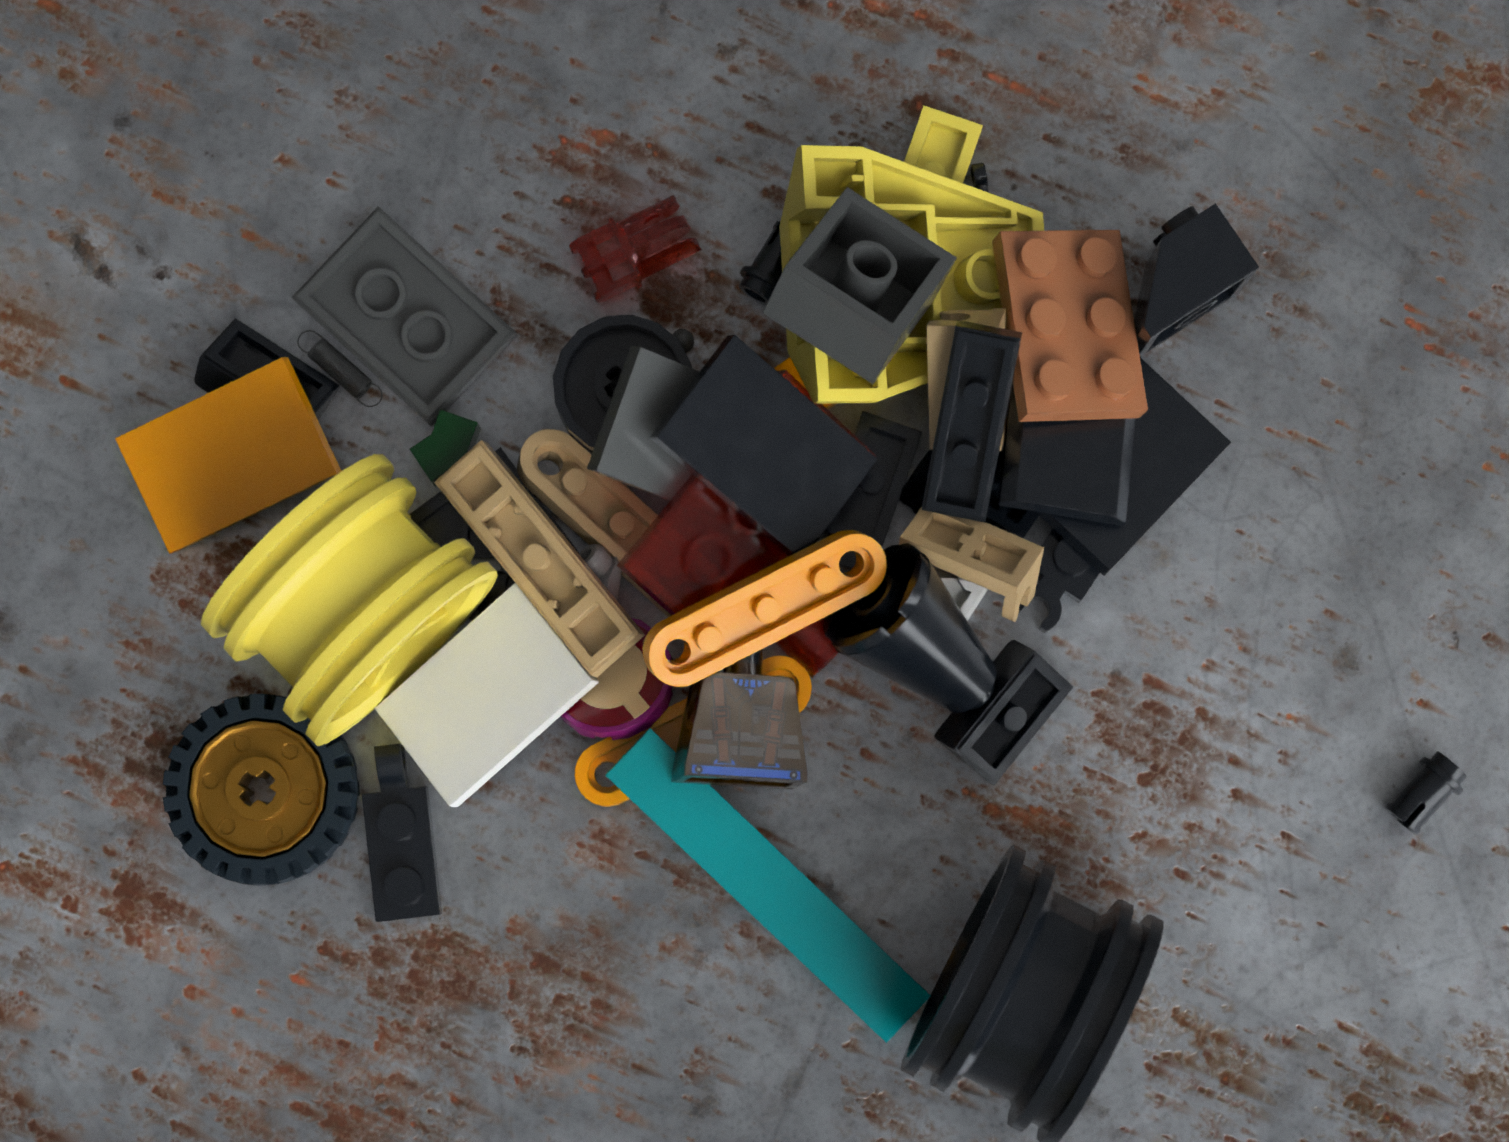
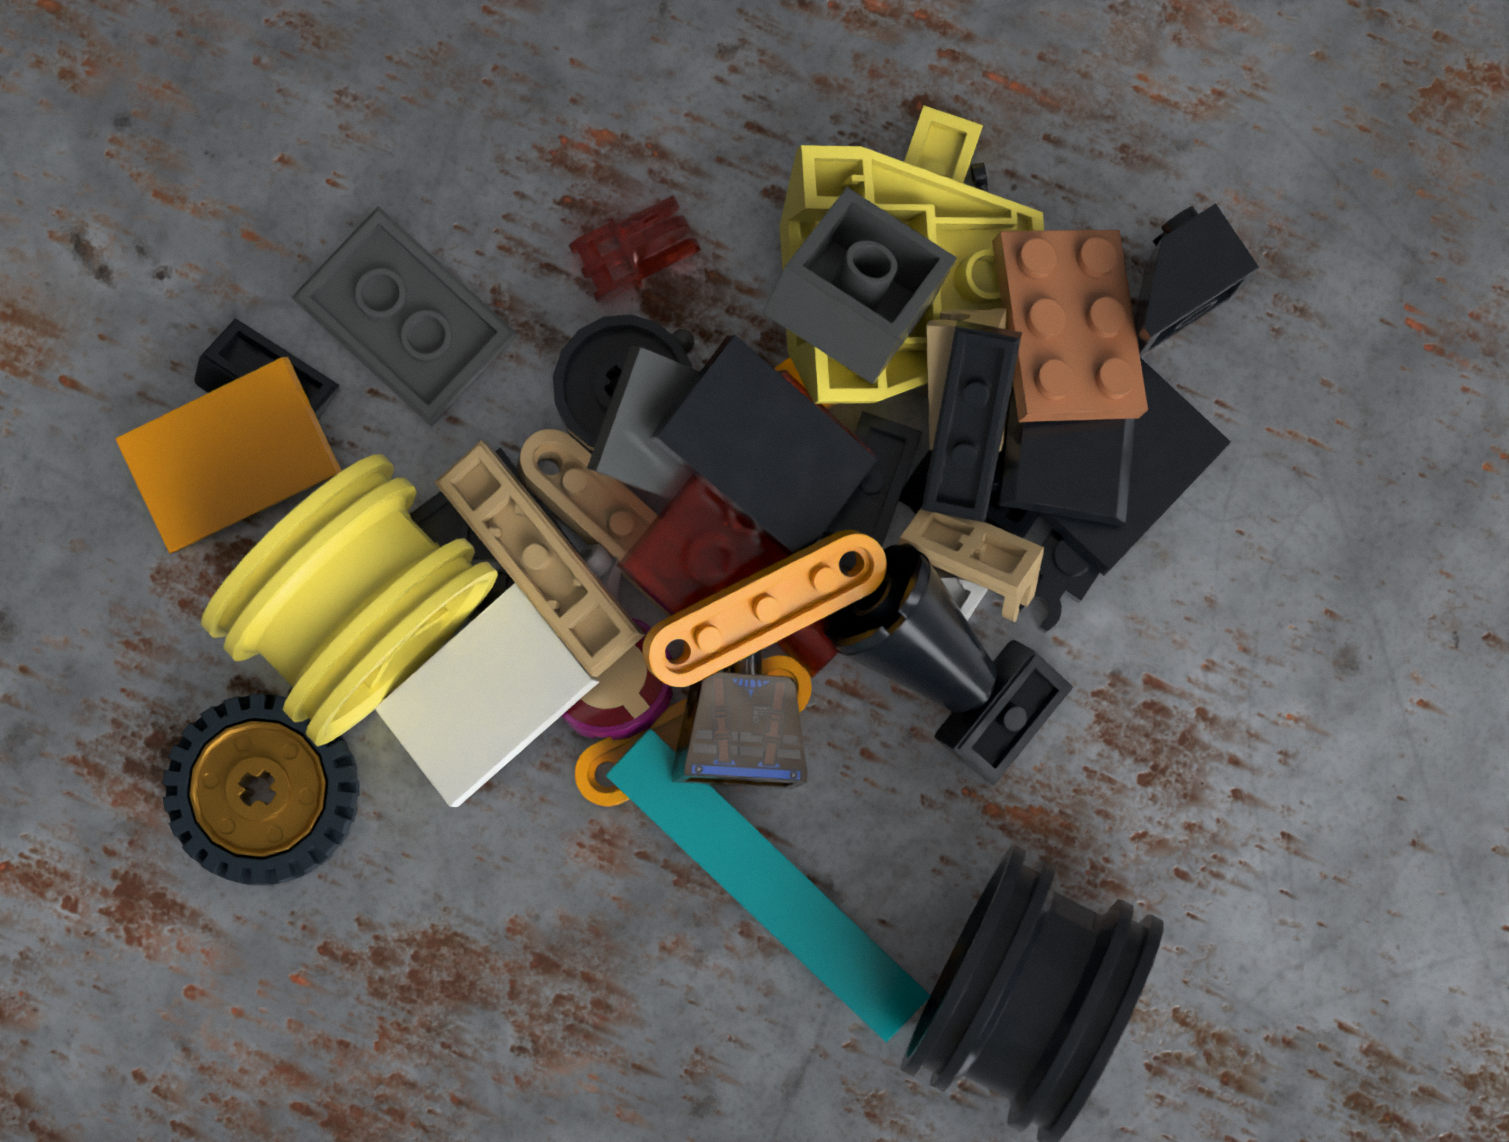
(340, 368): dark grey piece -> none
(400, 842): black plate -> none
(446, 445): dark green piece -> none
(765, 270): black pin -> none
(1426, 792): black pin -> none

